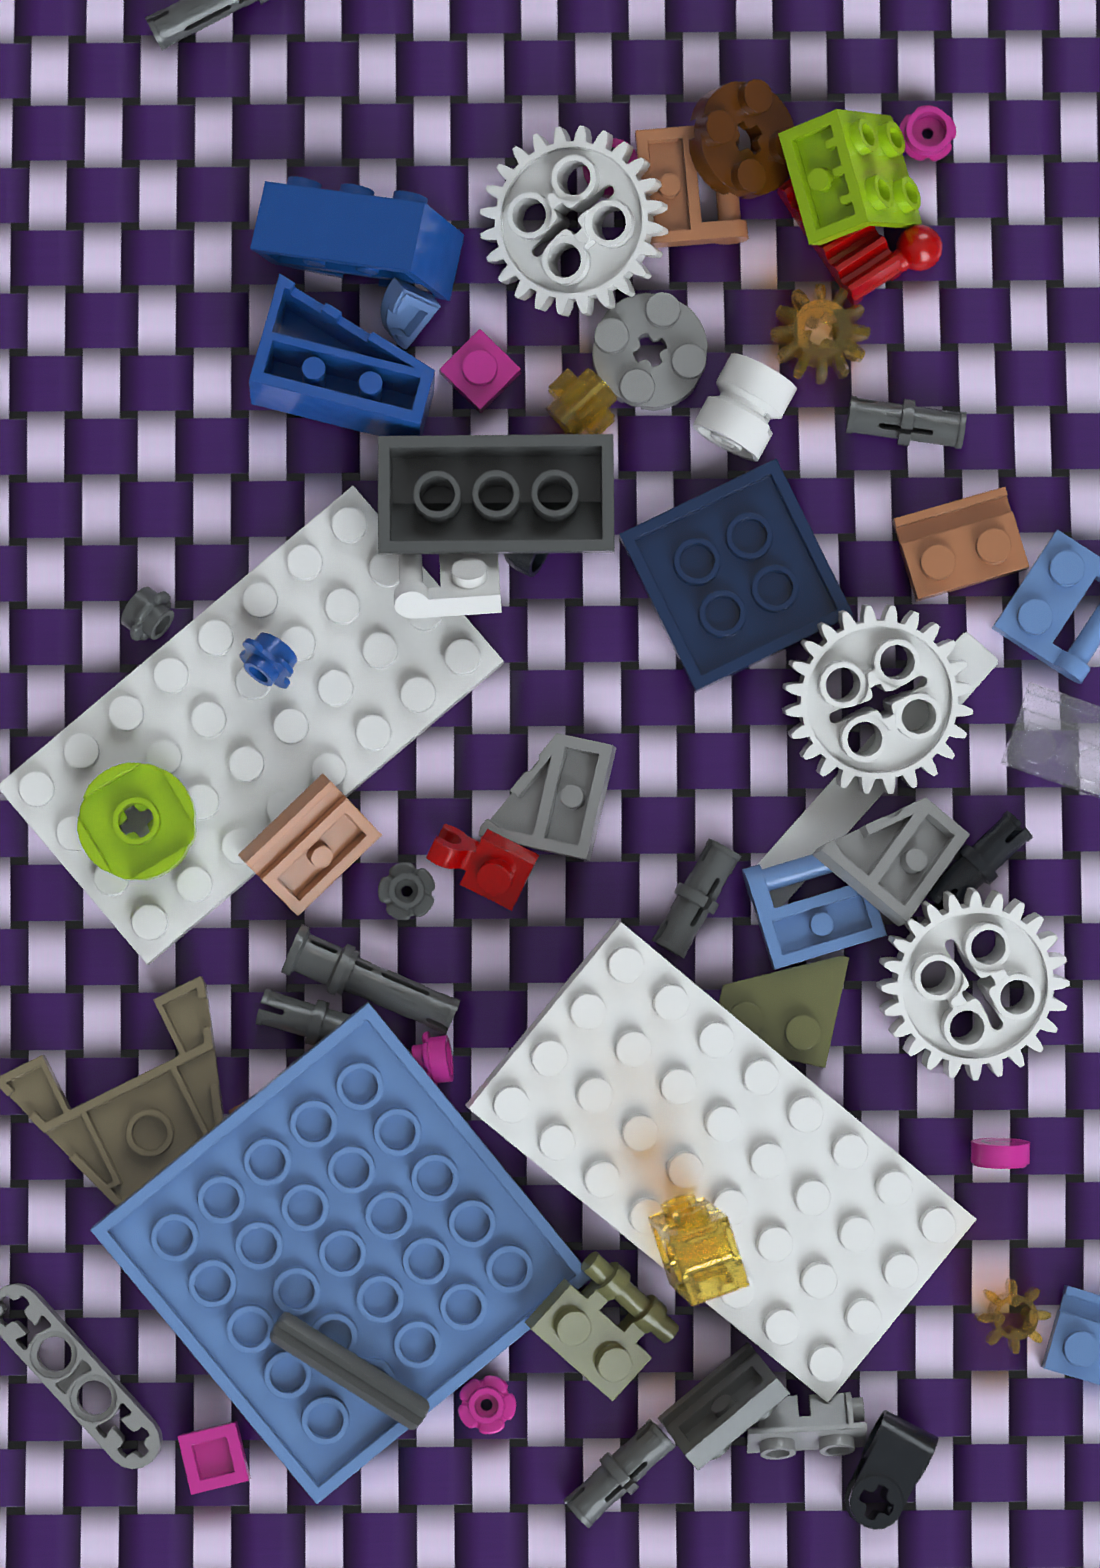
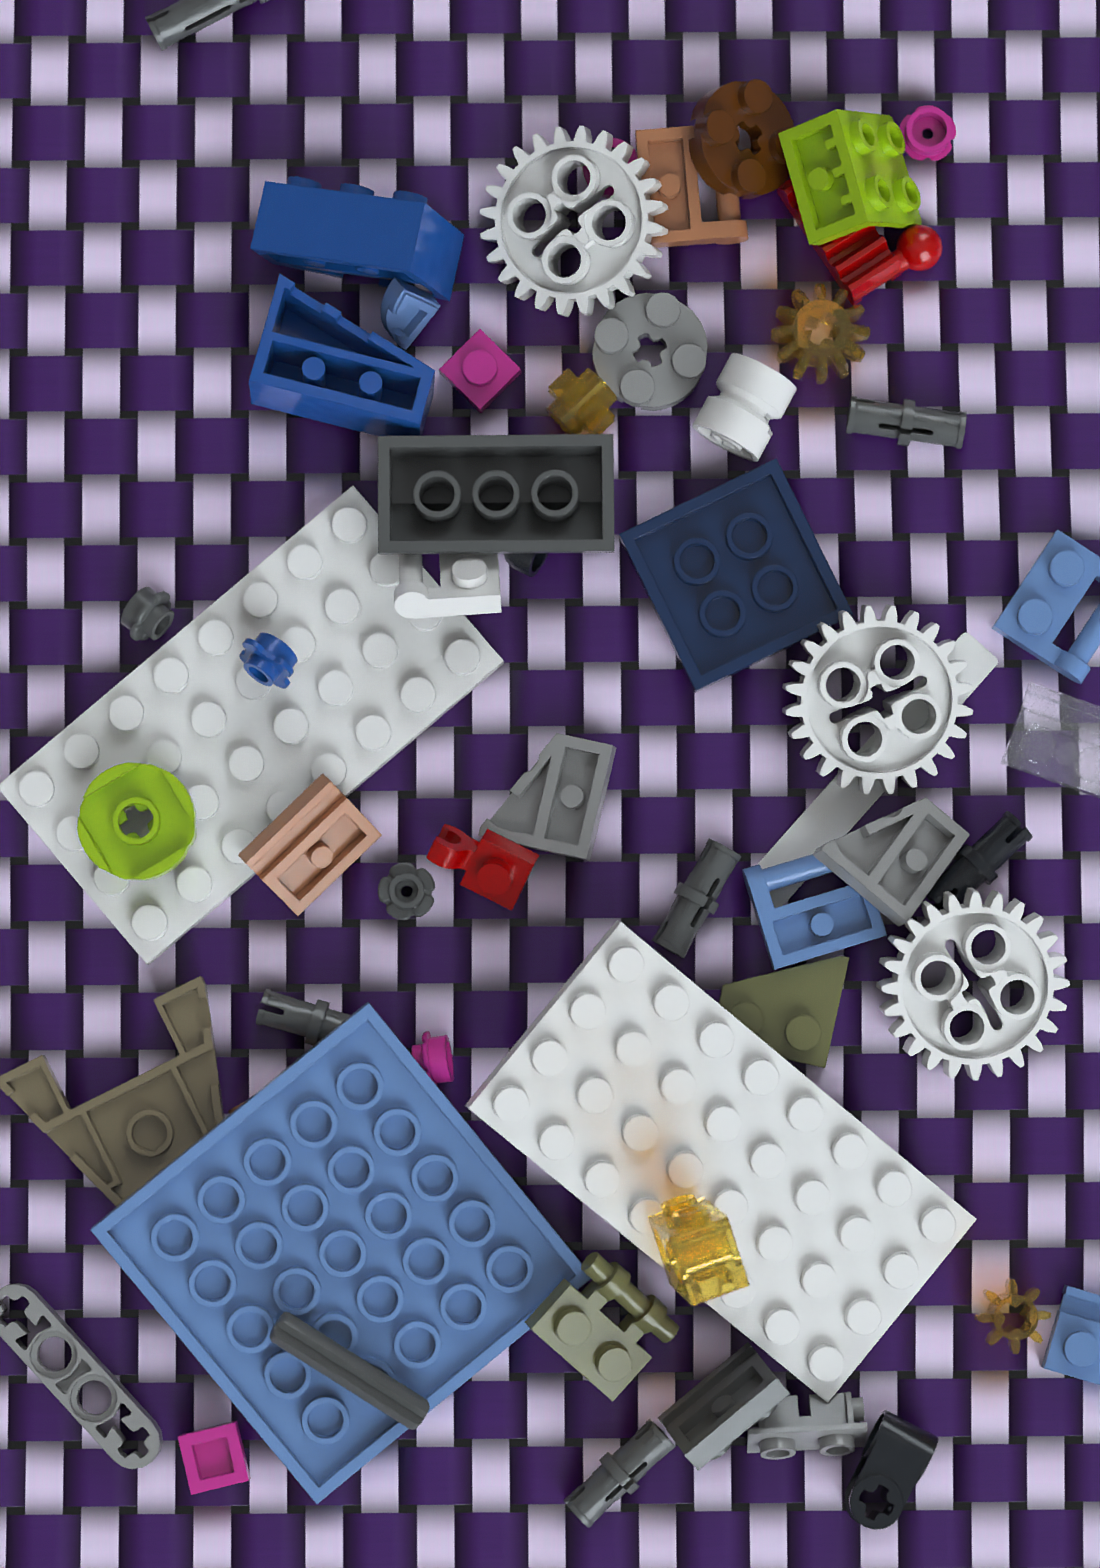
(345, 971): dark grey pin -> none
(502, 1401): dark pink plate -> none
(960, 544): nougat plate -> none
(1000, 1153): dark pink tile -> none

